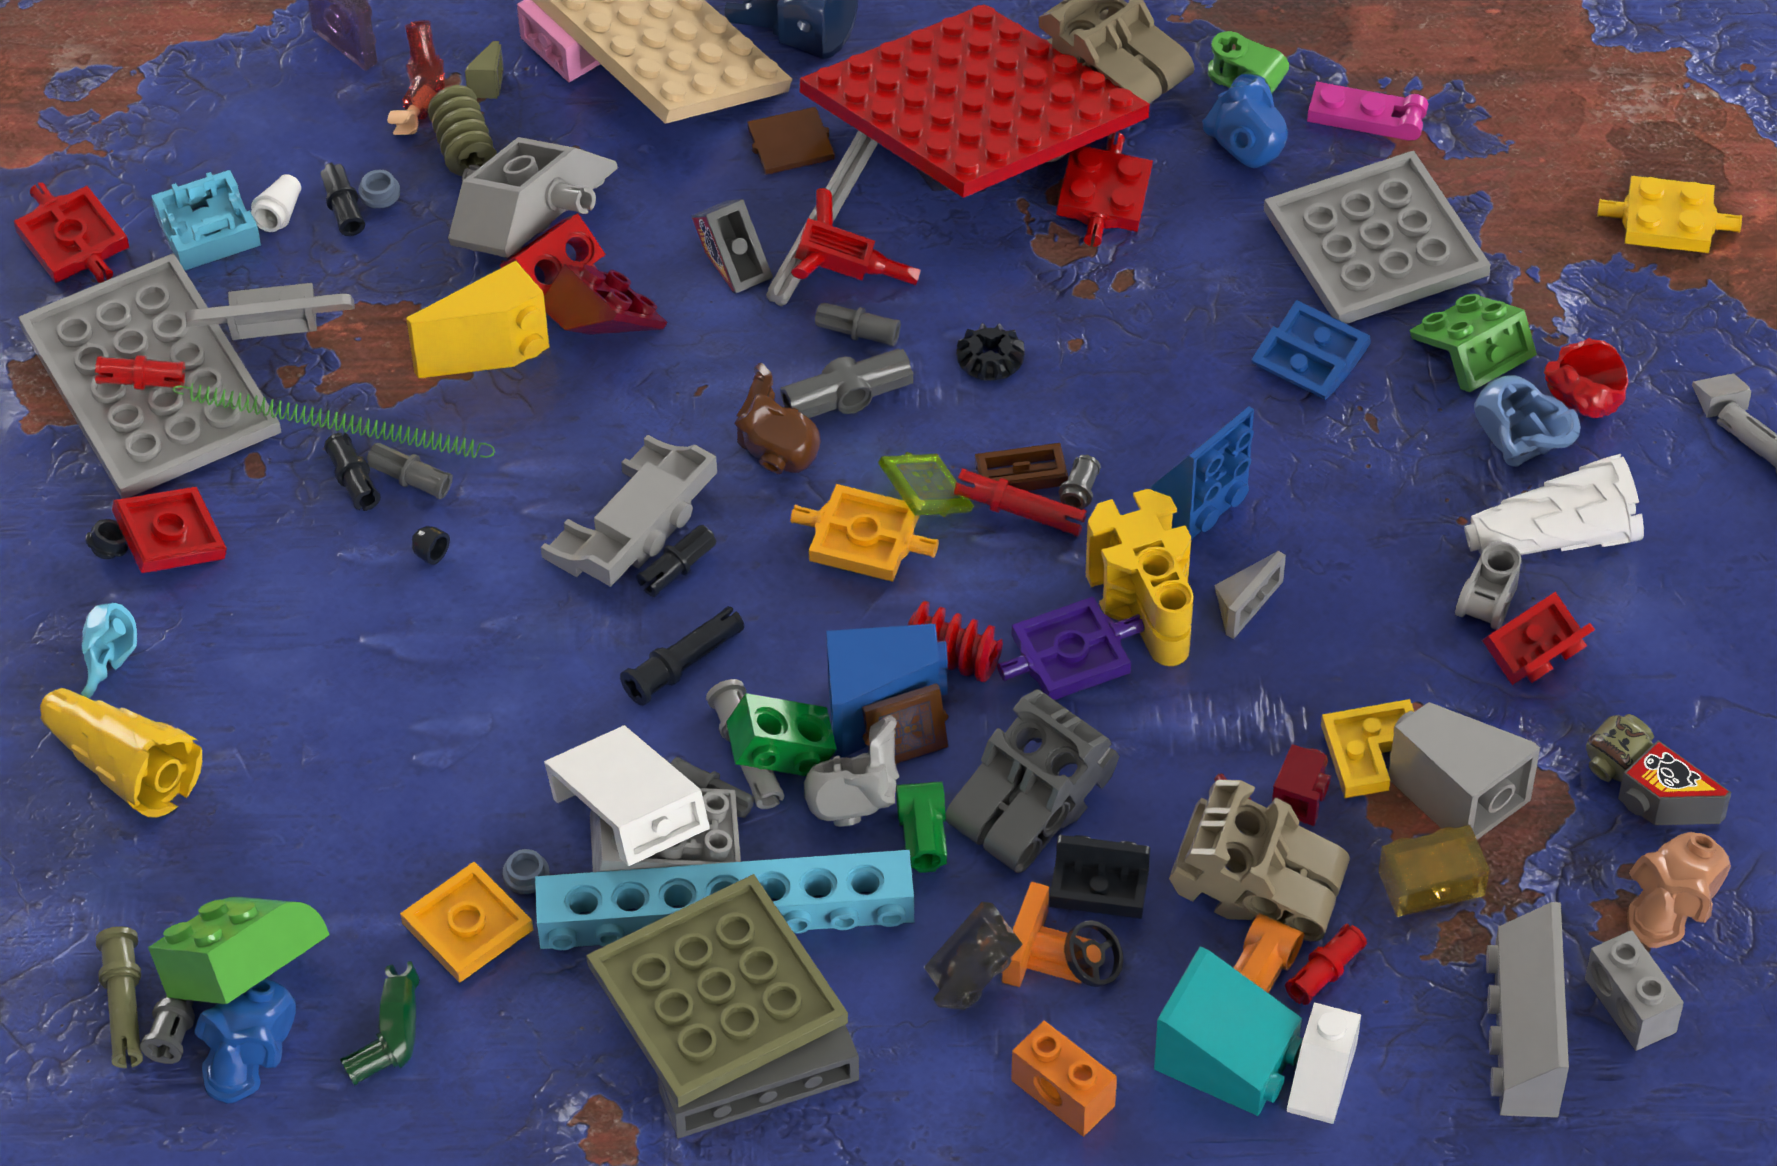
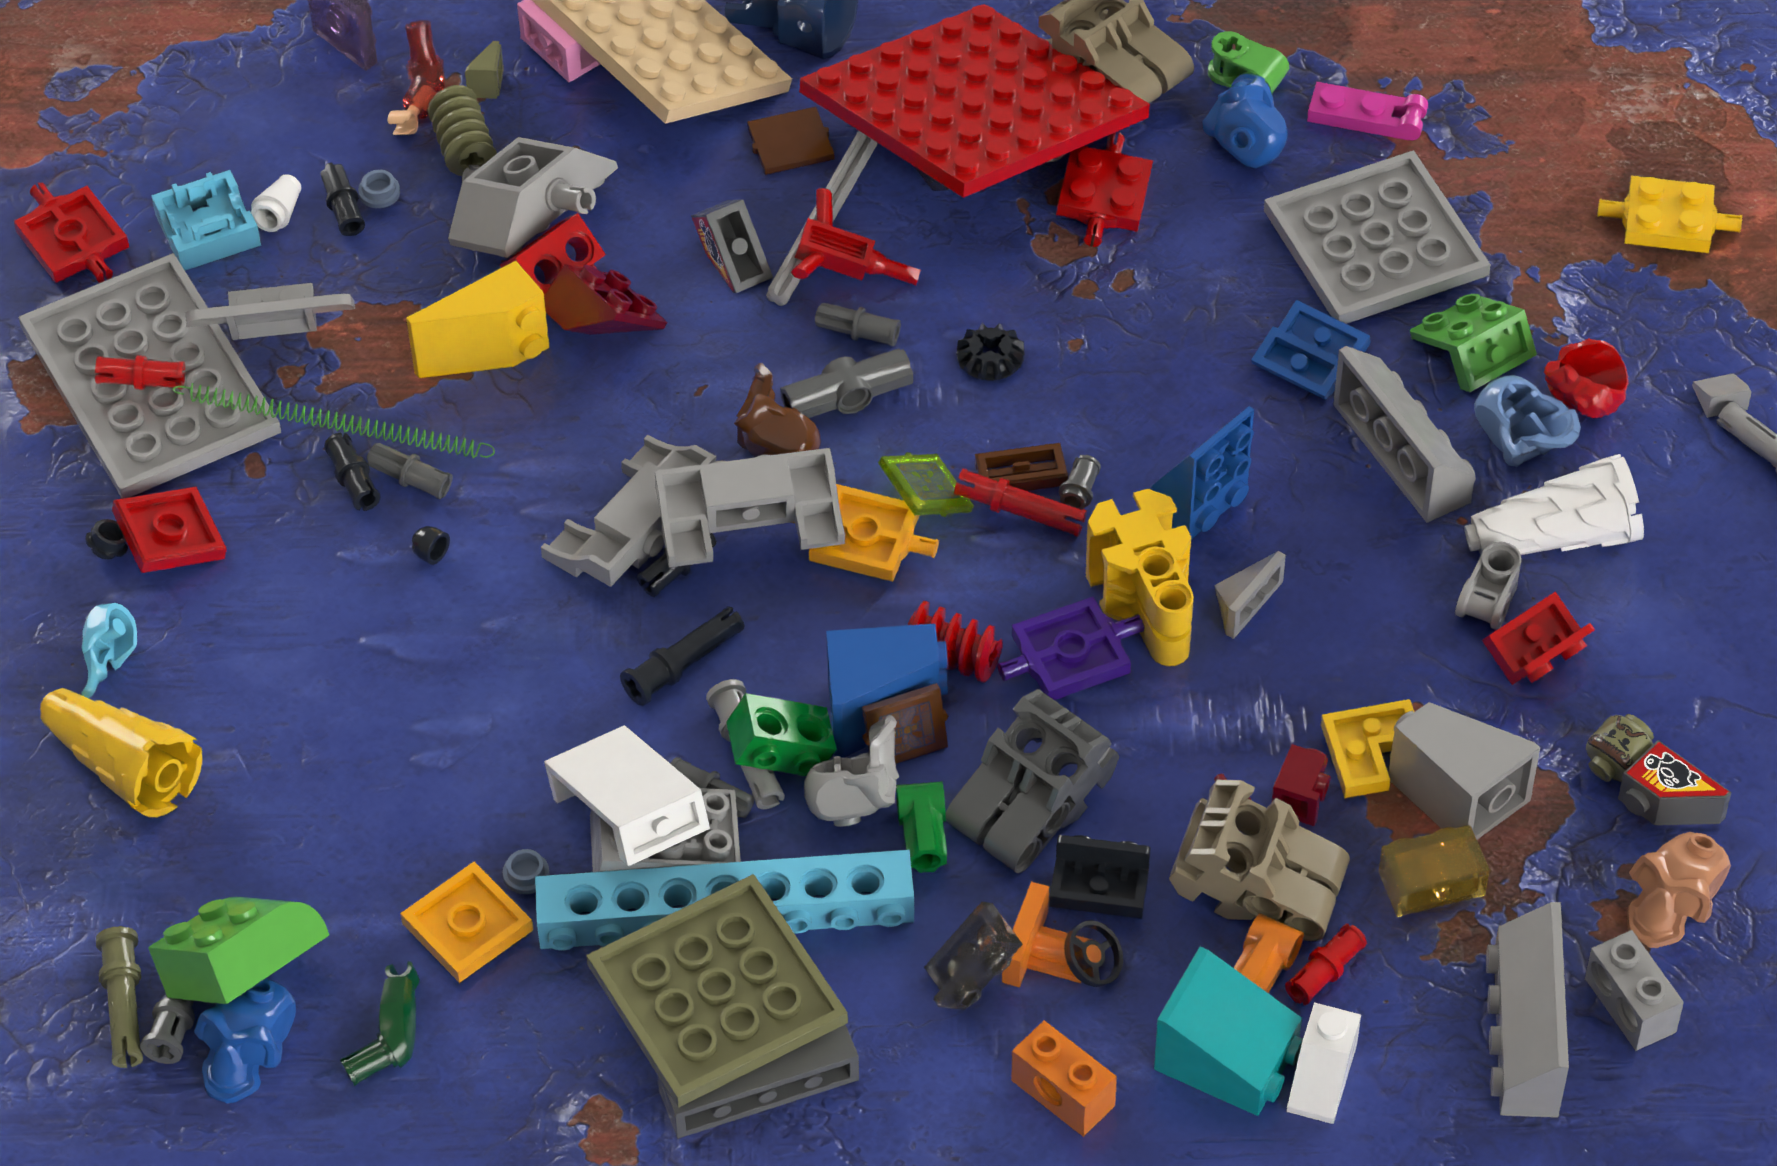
(748, 495): none -> light grey bracket
(1401, 435): none -> light grey slope

